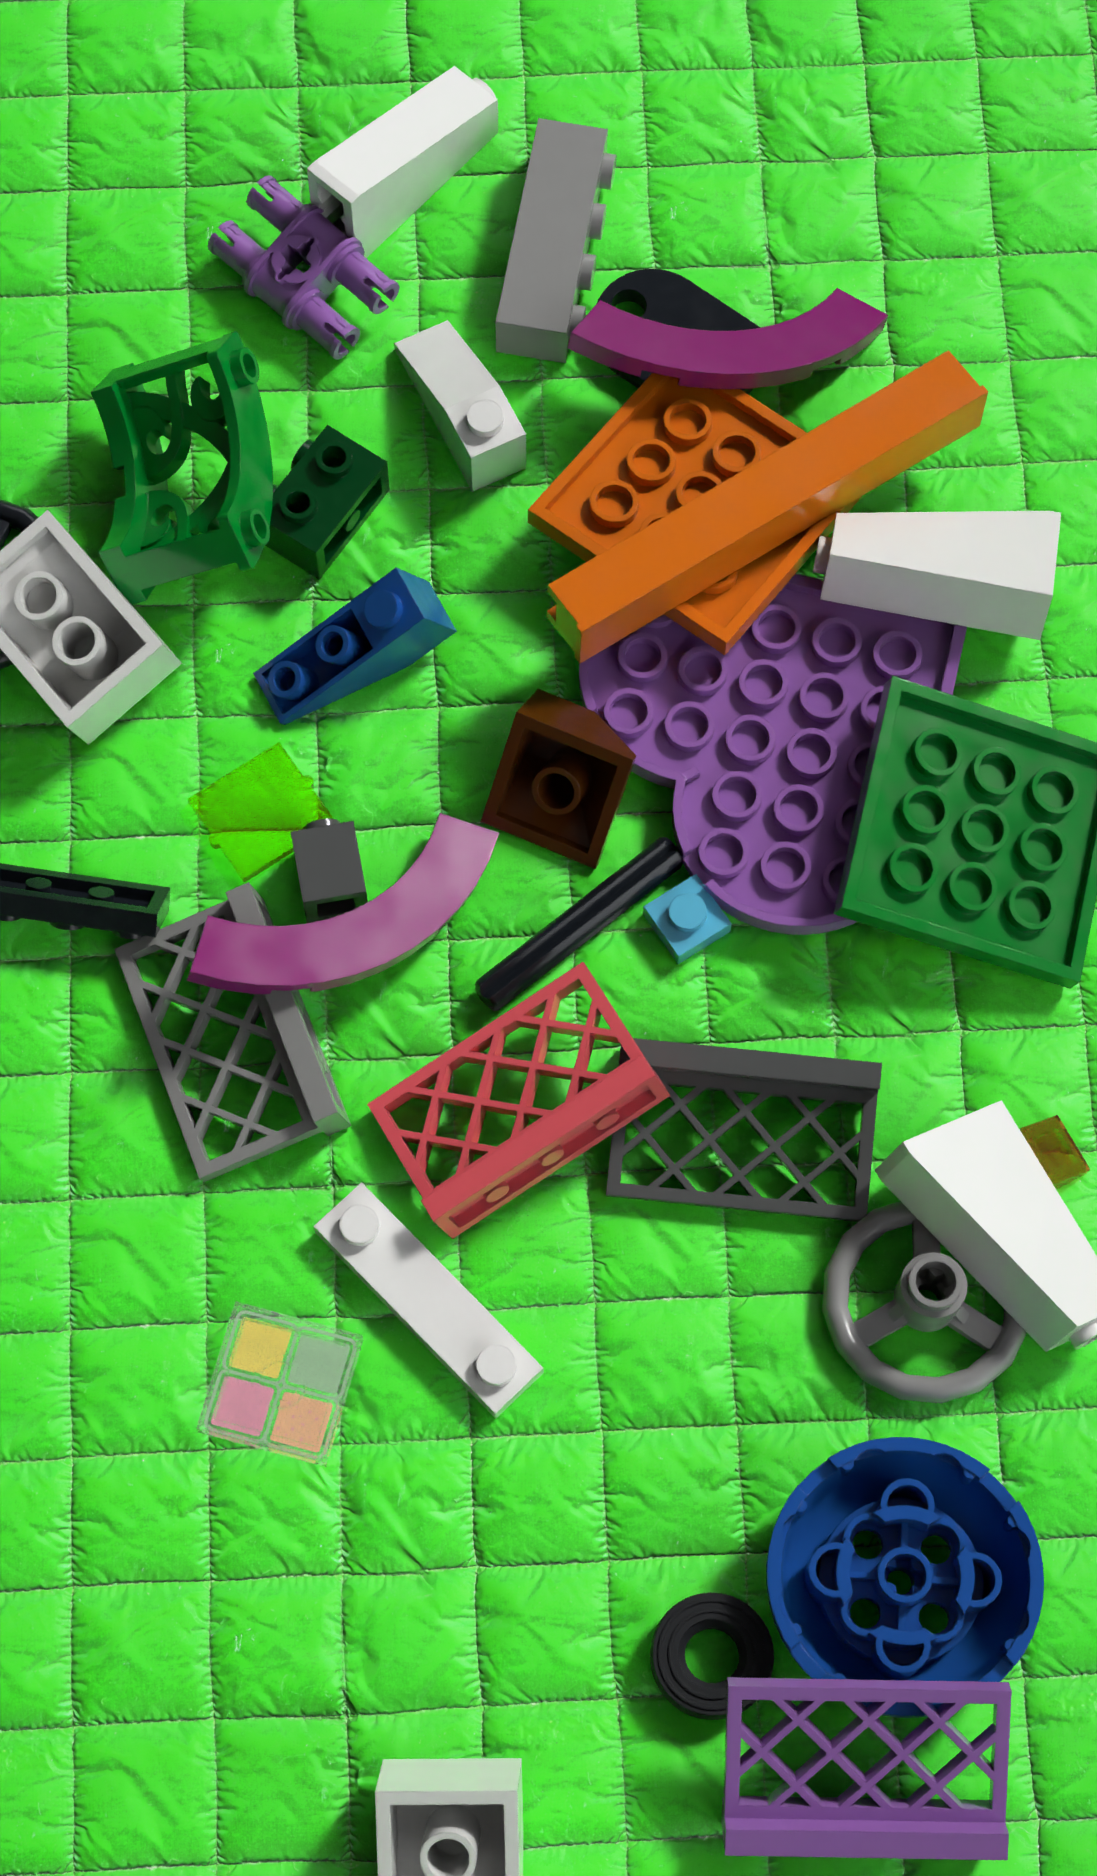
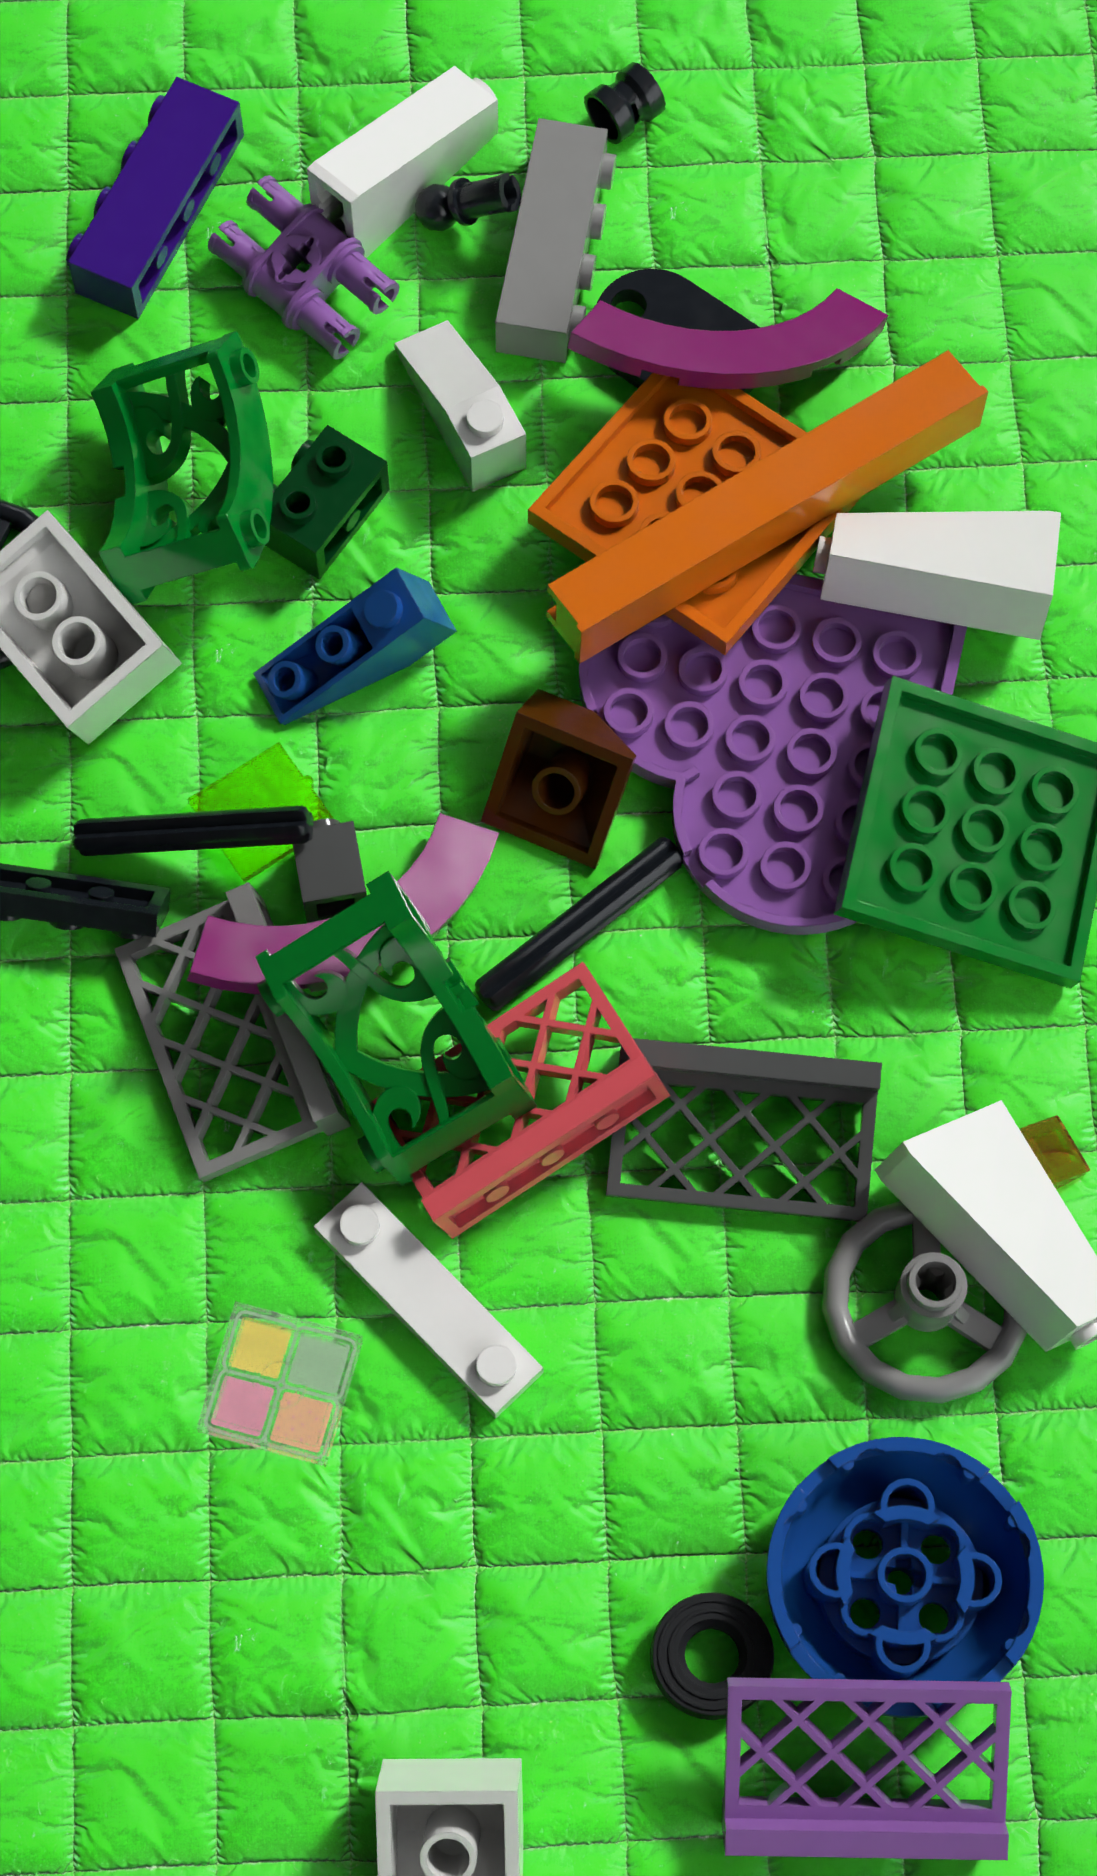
(155, 197): none -> dark purple brick
(193, 831): none -> black axle
(465, 201): none -> black pin
(477, 1068): none -> green fence
(625, 102): none -> black wheel
(687, 919): medium azure plate -> none

